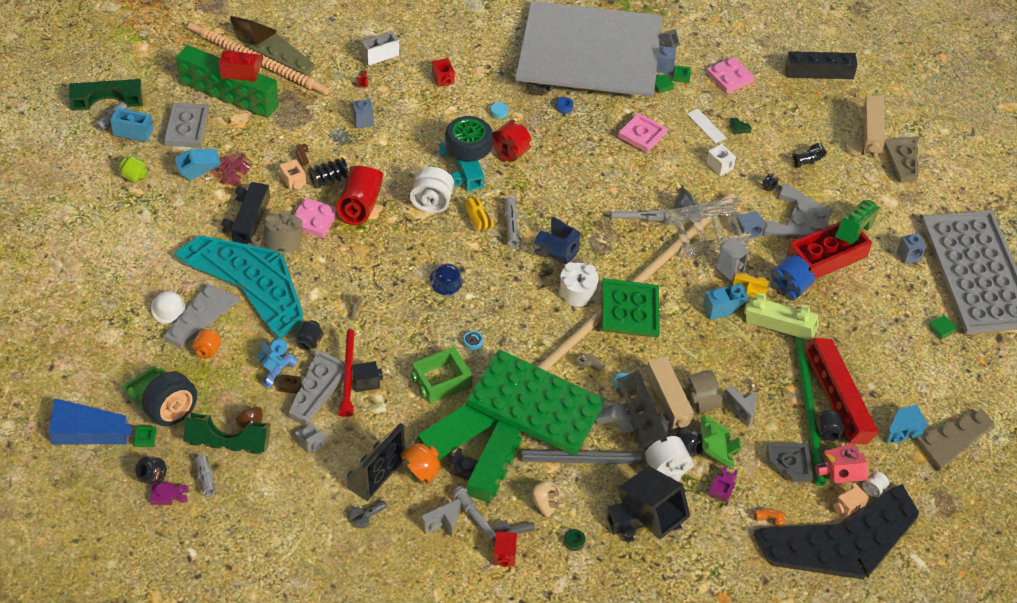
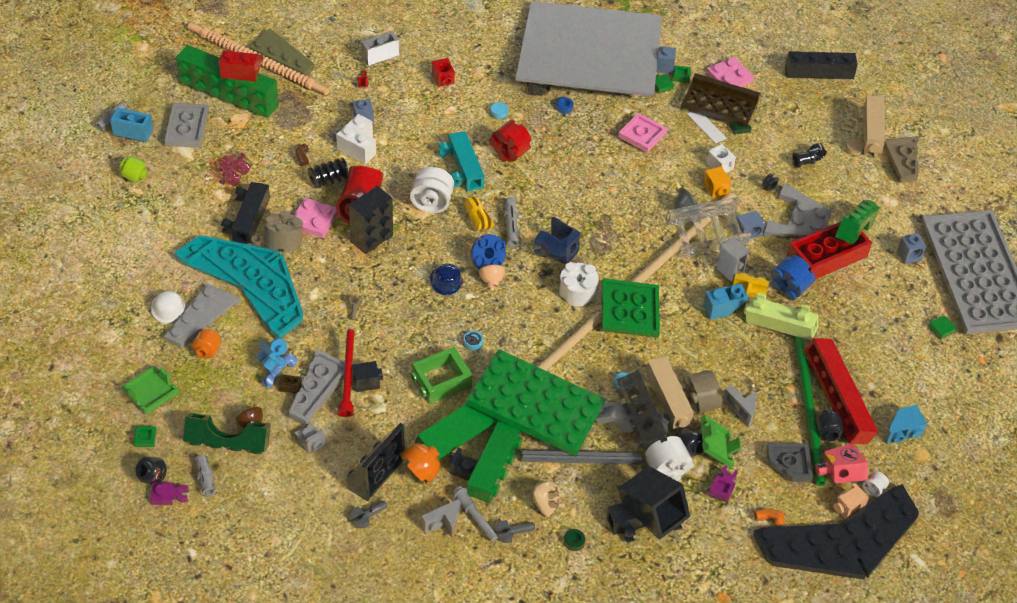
(85, 94): dark green arch -> none
(86, 425): blue slope -> none
(169, 398): black wheel -> none
(197, 162): dark azure slope -> none
(251, 31): dark brown slope -> none
(295, 178): light nougat brick -> none
(309, 335): black head -> none
(357, 139): none -> white brick
(371, 219): none -> black brick
(468, 138): black wheel -> none
(488, 251): none -> blue plate
(492, 275): none -> light nougat brick
(505, 549): red brick -> none
(590, 360): dark tan arm -> none
(655, 215): light grey pin -> none
(670, 38): dark grey slope -> none
(717, 182): none -> light orange brick
(723, 92): none -> dark brown fence
(948, 441): dark tan wing -> none

